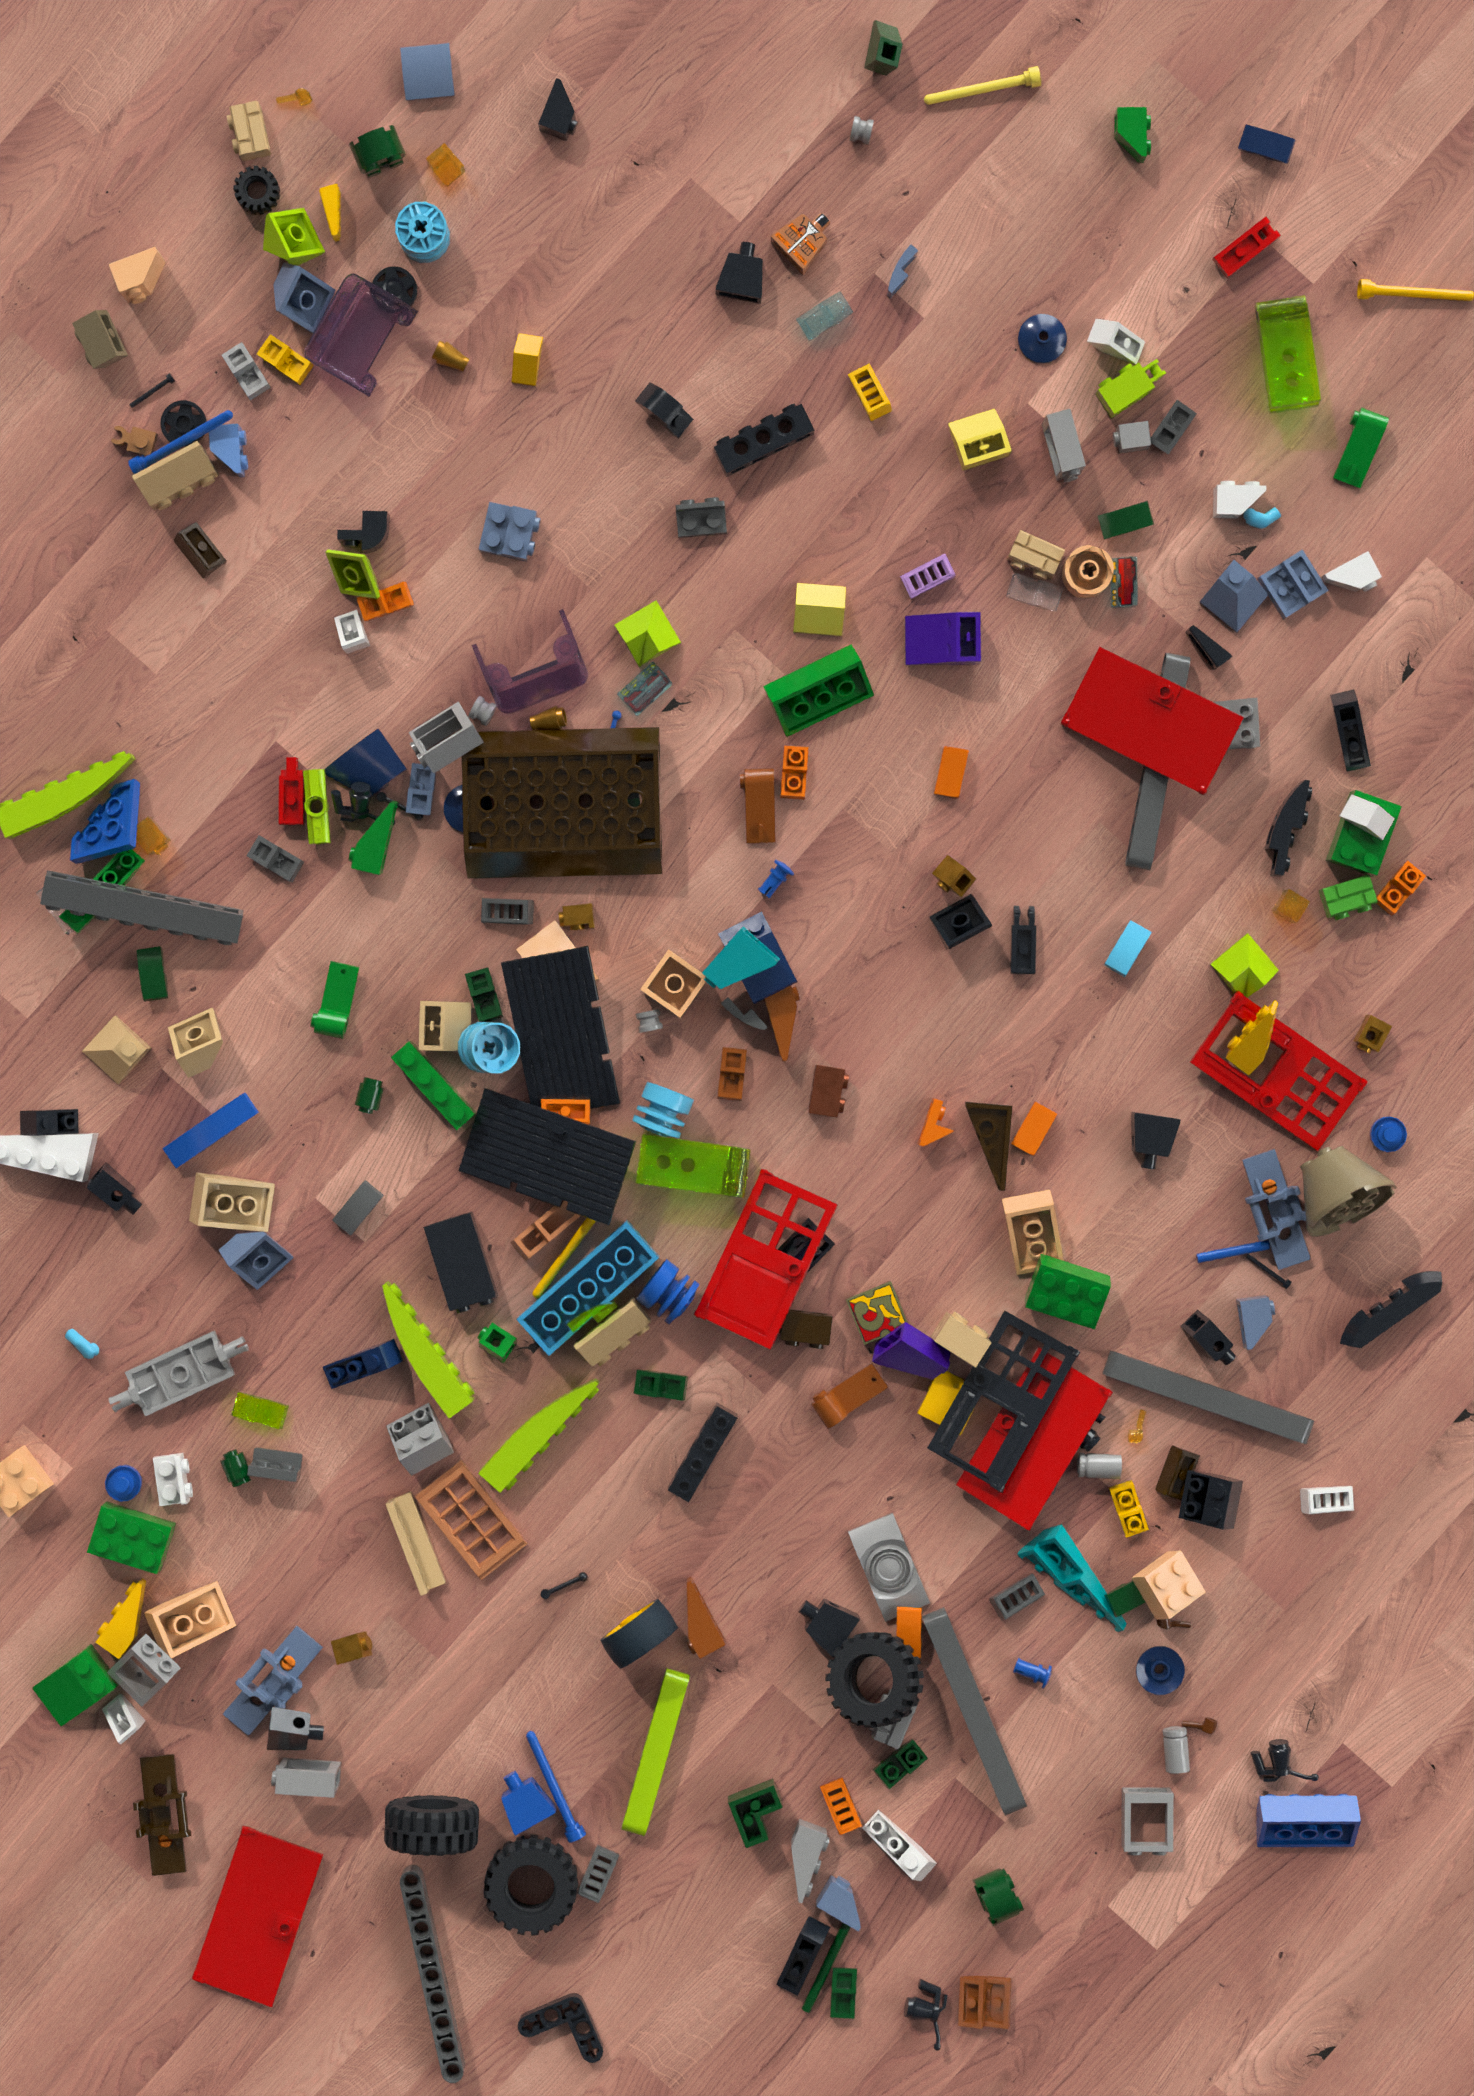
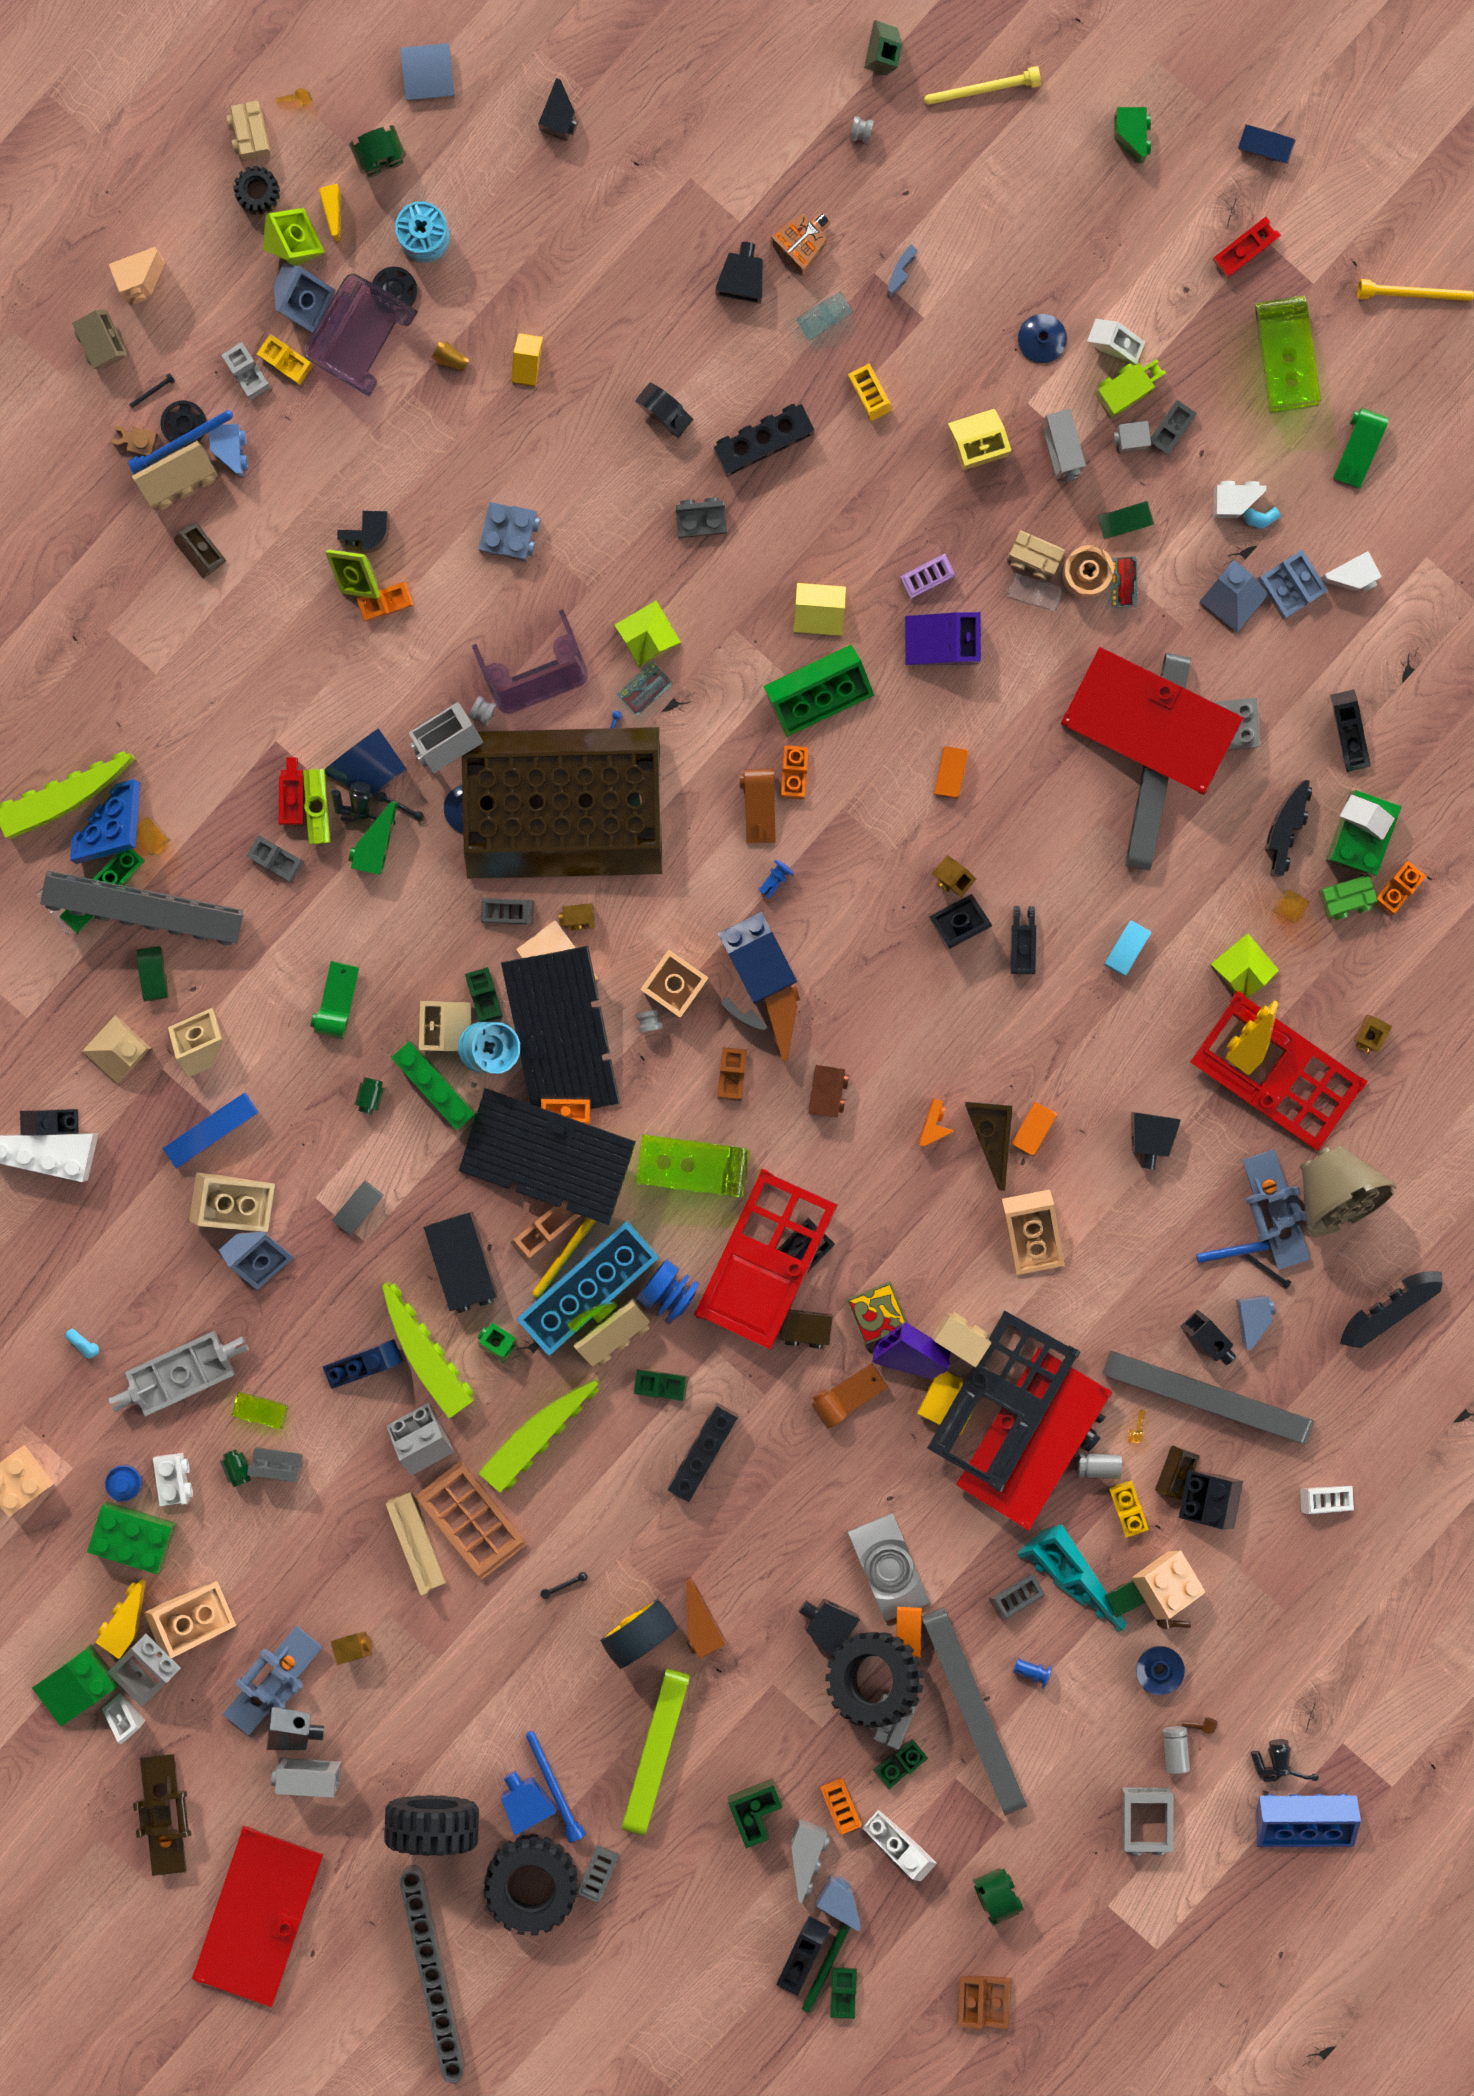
(109, 1180): black torso -> none
(351, 632): white slope -> none
(420, 790): sand blue slope -> none
(445, 165): clear yellow panel -> none
(550, 719): pearl gold cone -> none
(572, 2017): black beam -> none
(662, 1110): medium azure wheel -> none
(739, 960): teal slope -> none
(920, 2009): black piece -> none
(1067, 1291): green brick -> none
(1210, 650): black slope -> none
(1388, 1134): blue plate -> none

